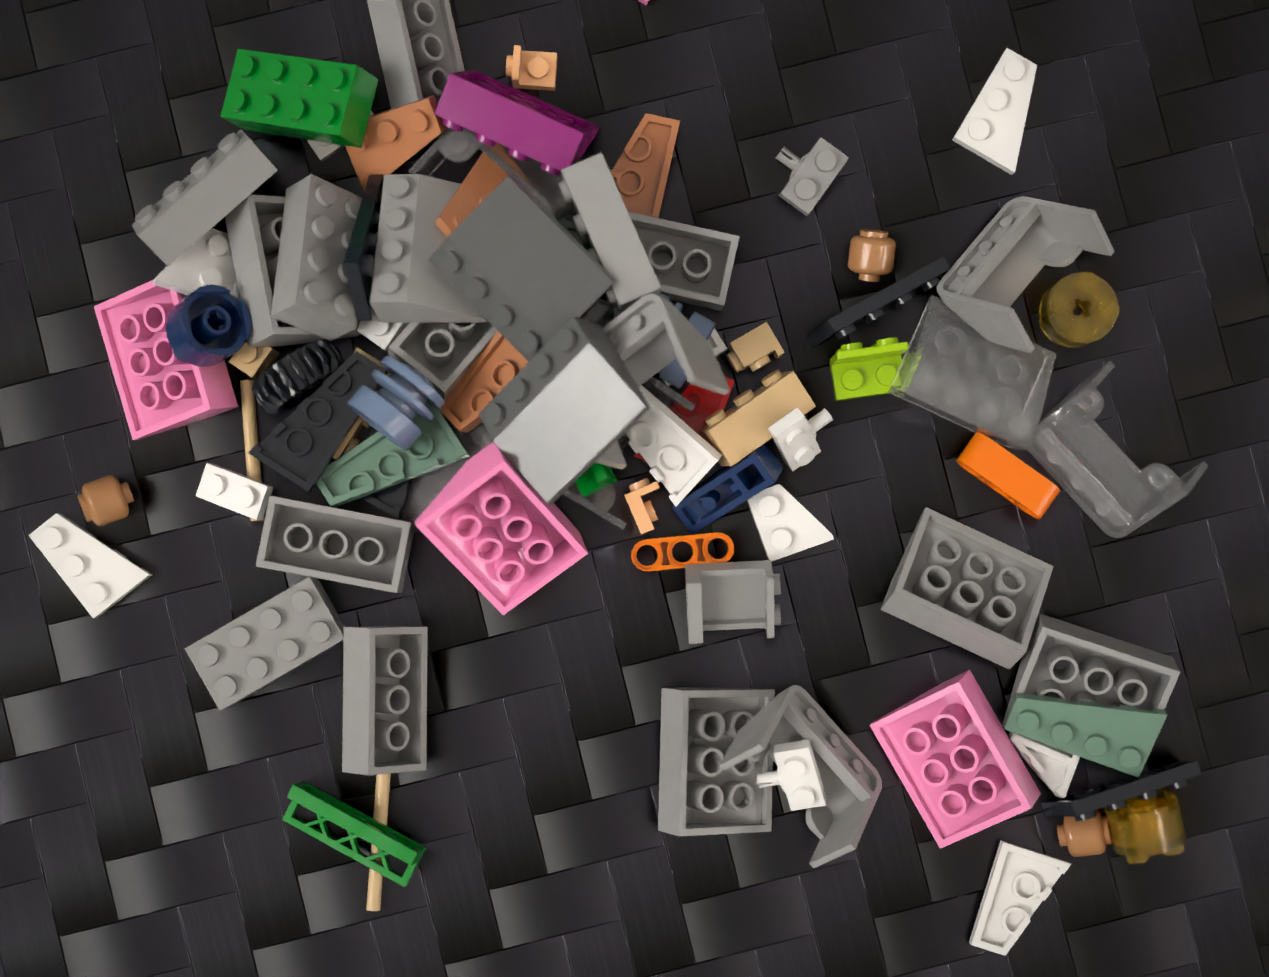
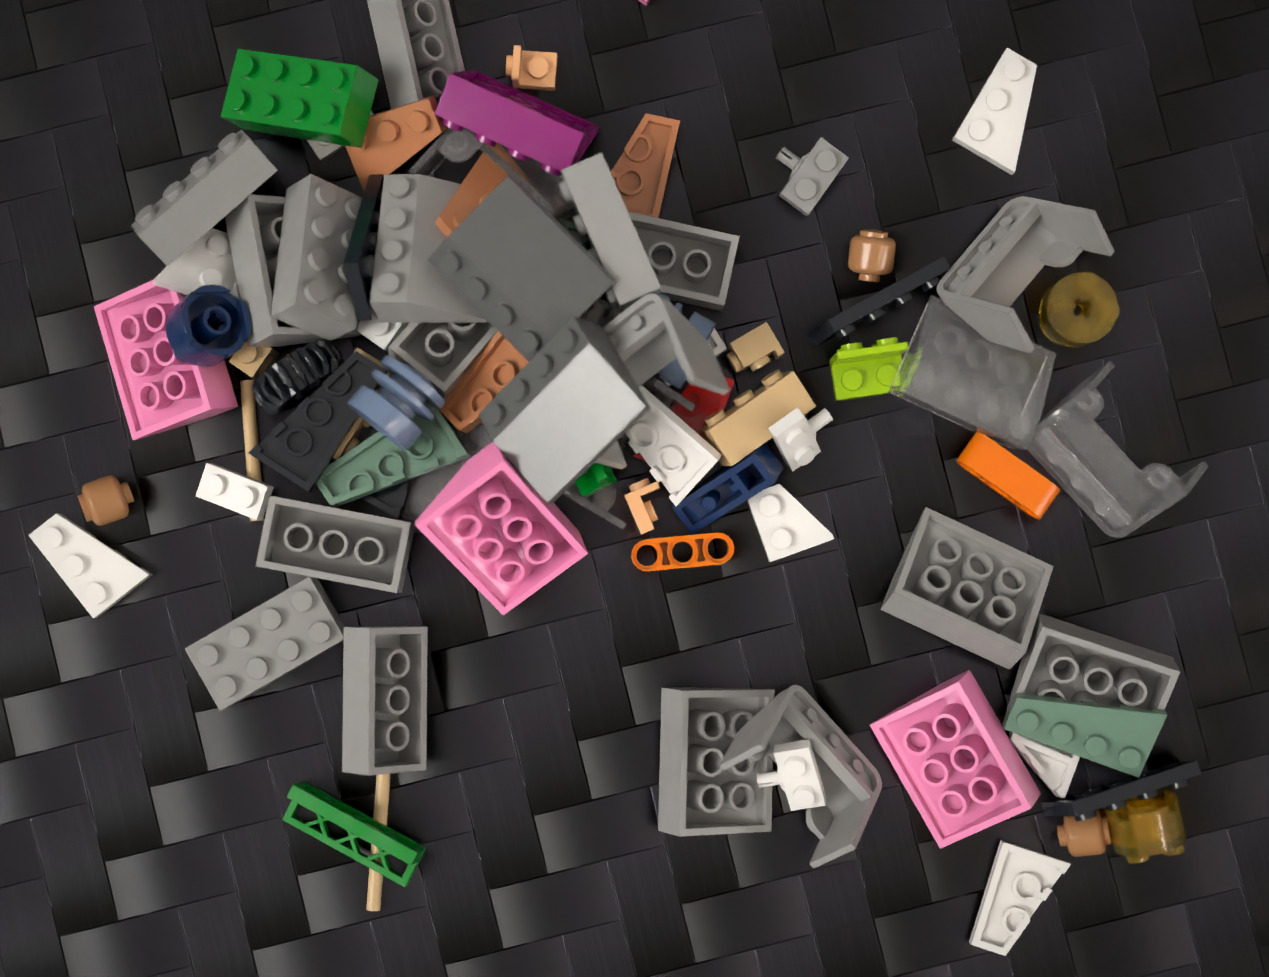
(731, 597): light grey panel -> none

